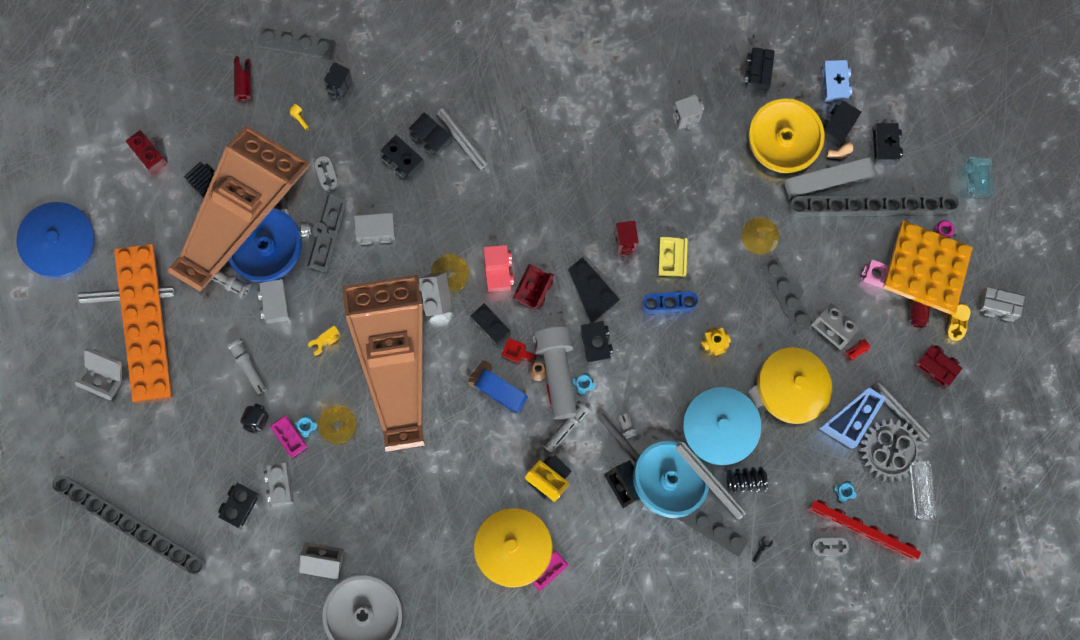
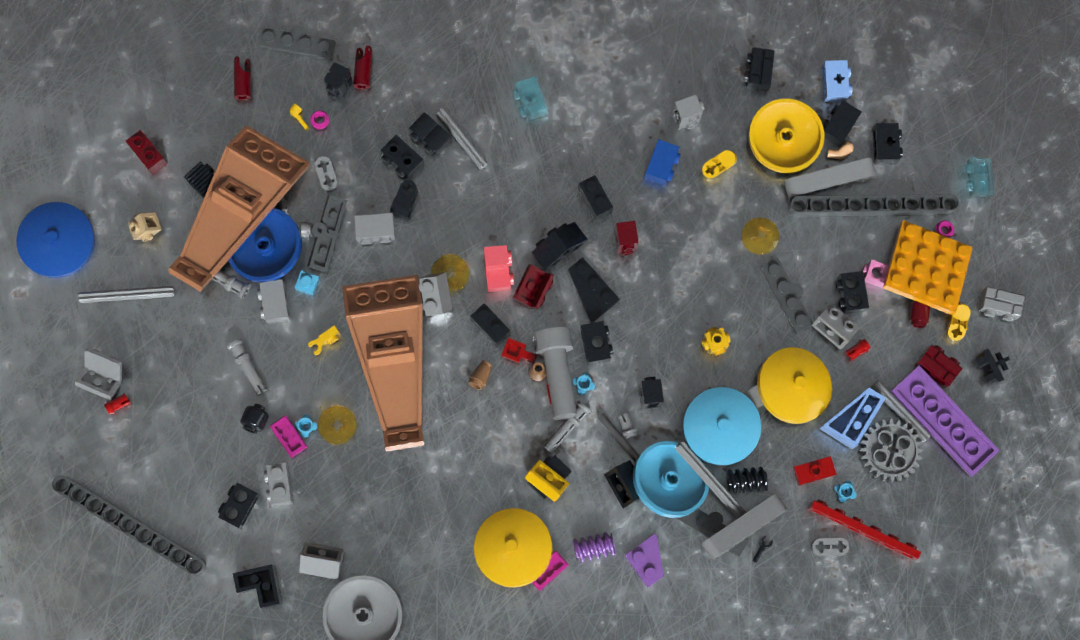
(116, 404): none -> red pin
(143, 323): orange plate -> none
(144, 226): none -> tan brick
(264, 581): none -> black brick
(307, 282): none -> medium azure plate
(319, 114): none -> dark pink plate
(362, 68): none -> dark red piece
(403, 203): none -> black piece
(500, 391): blue beam -> none
(530, 89): none -> clear light blue brick
(558, 244): none -> black brick
(592, 546): none -> medium lavender piece
(595, 198): none -> black brick
(647, 560): none -> medium lavender wing
(651, 393): none -> black brick
(661, 162): none -> blue brick
(672, 257): light yellow plate -> none
(677, 297): blue beam -> none
(726, 158): none -> yellow piece
(744, 526): none -> light grey beam
(814, 470): none -> red plate
(858, 292): none -> black brick
(923, 489): clear plate -> none
(945, 421): none -> medium lavender plate
(995, 374): none -> black hips

